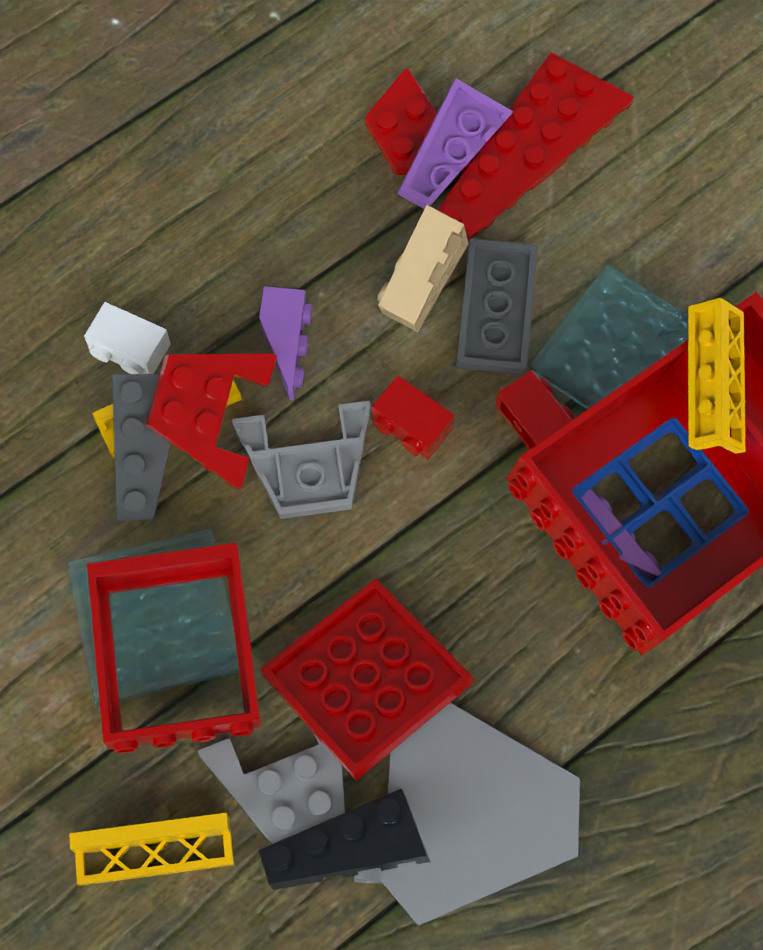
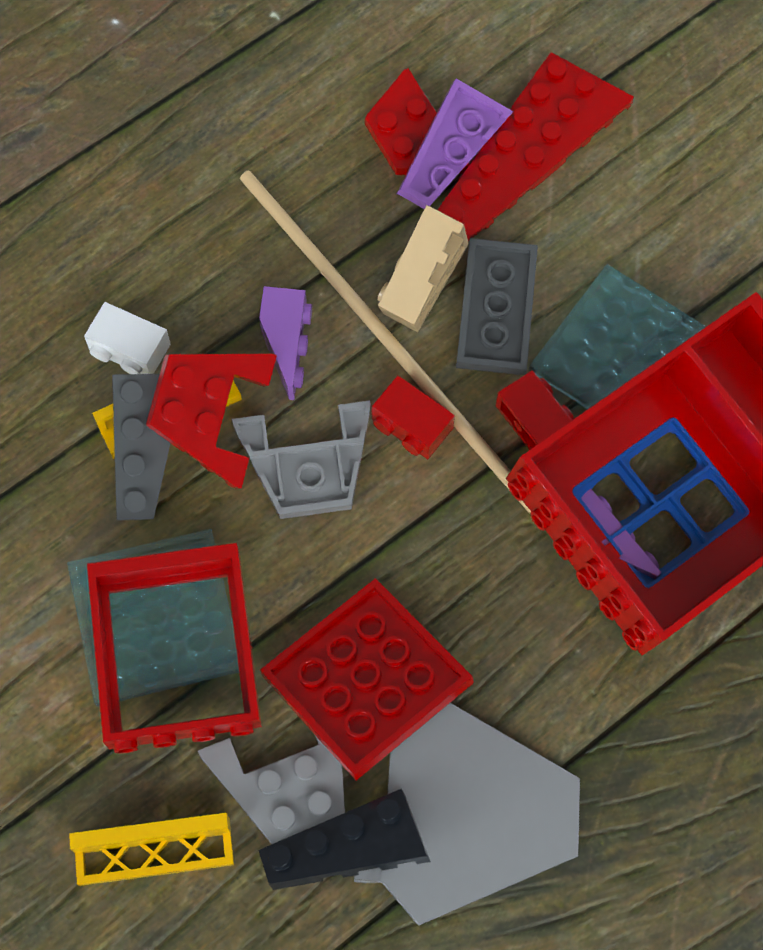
(376, 326): none -> tan piece
(713, 376): yellow fence -> none

